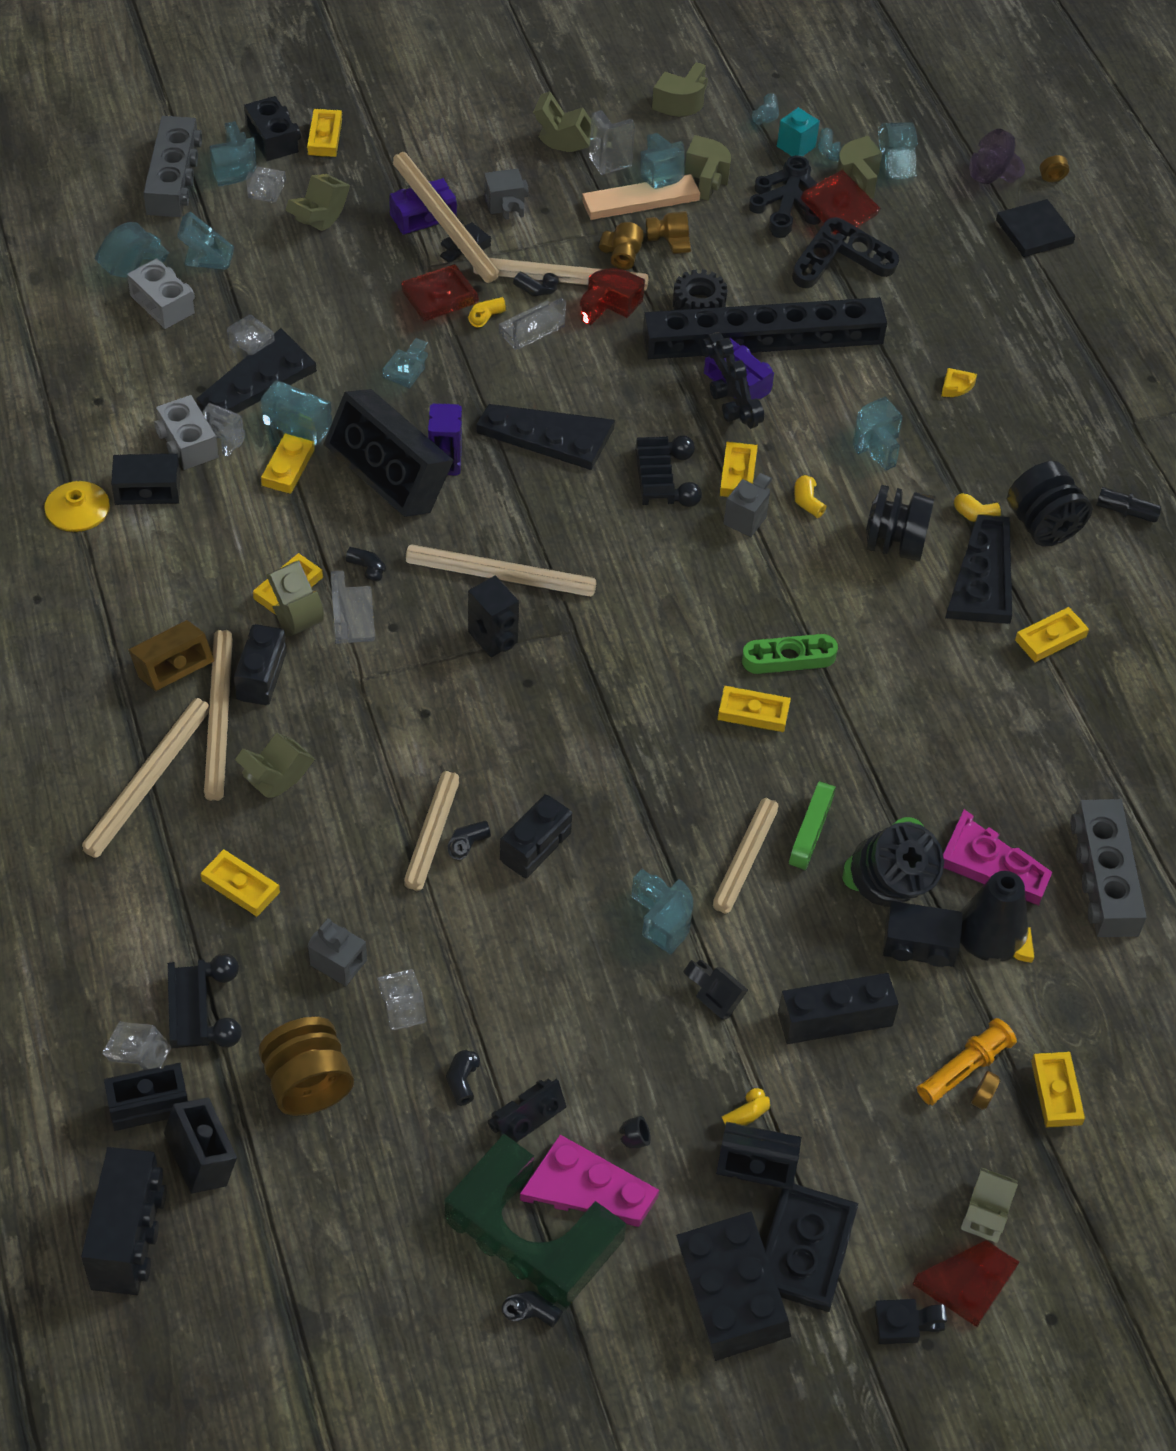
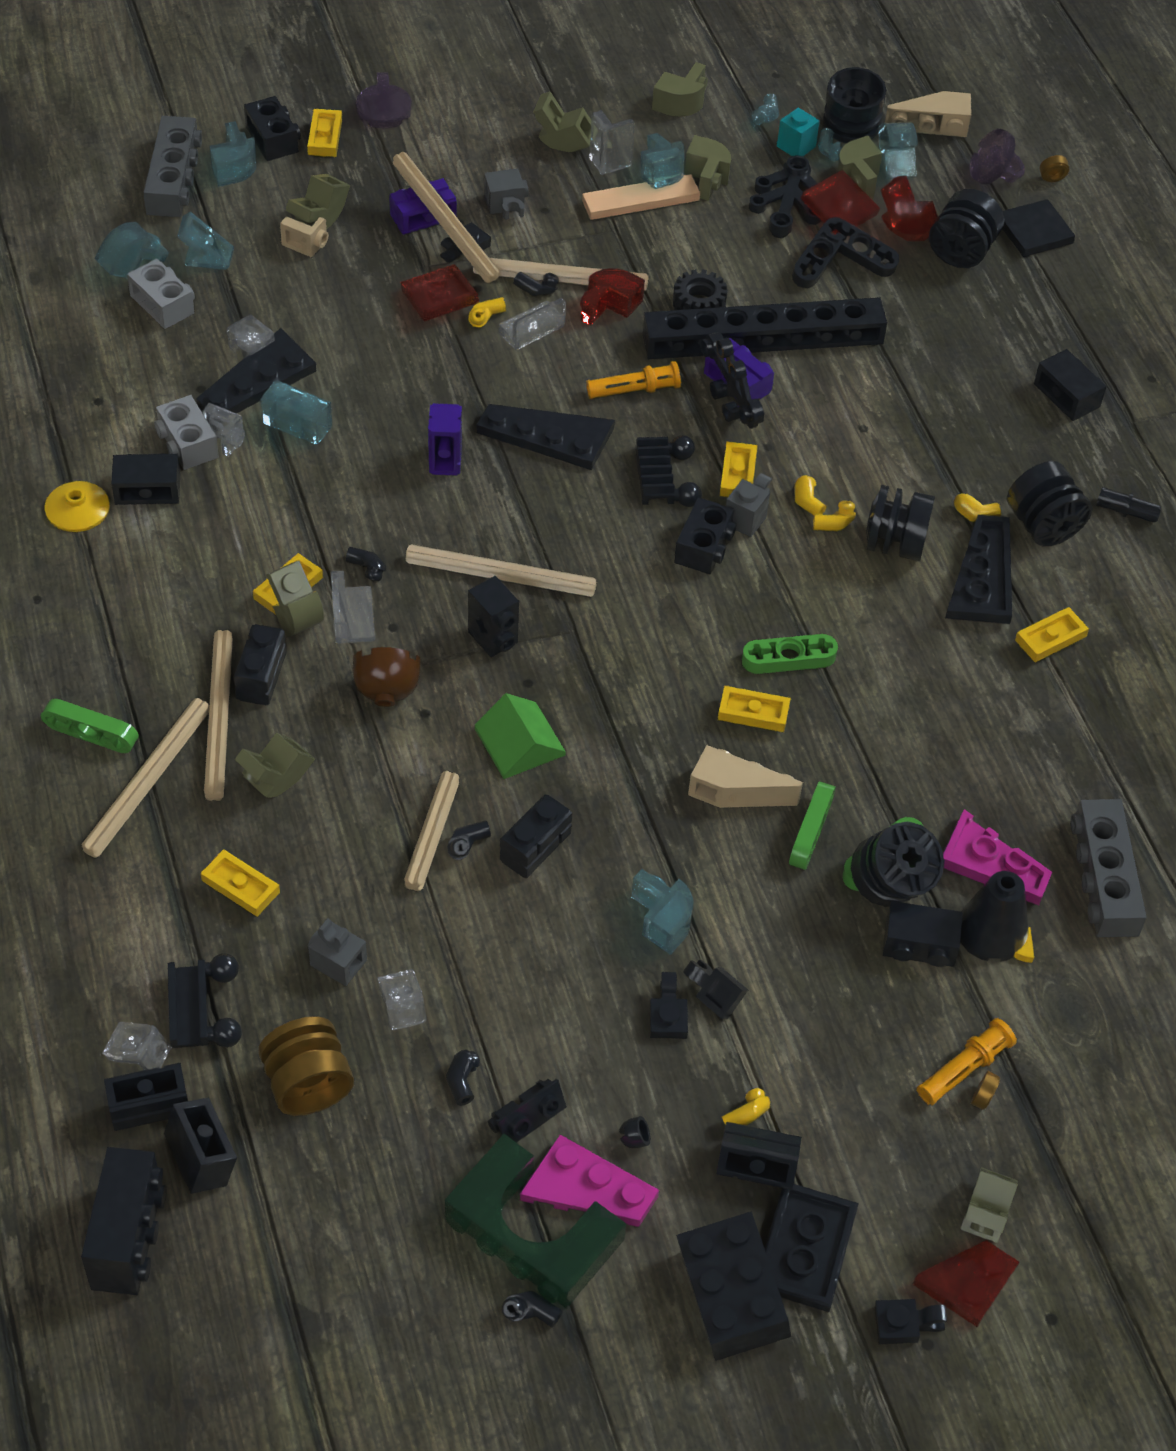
(89, 725): none -> bright green beam
(171, 655): pearl gold brick -> none
(265, 184): clear bracket -> none
(287, 463): yellow plate -> none
(303, 237): none -> tan bracket
(383, 104): none -> clear purple tile
(386, 674): none -> reddish brown cylinder
(388, 452): black brick -> none
(407, 366): clear light blue plate -> none
(518, 736): none -> bright green slope
(623, 243): pearl gold piece -> none
(650, 383): none -> light orange pin
(668, 1014): none -> black plate
(673, 228): pearl gold piece -> none
(704, 536): none -> black brick
(735, 782): none -> tan slope
(745, 856): tan axle -> none
(837, 1008): black brick -> none
(838, 520): none -> yellow arm
(854, 104): none -> black wheel
(876, 432): clear light blue brick -> none
(906, 216): none -> clear red brick
(935, 113): none -> tan slope
(958, 382): yellow tile -> none
(966, 228): none -> black wheel
(1057, 1089): yellow plate -> none
(1069, 384): none -> black brick

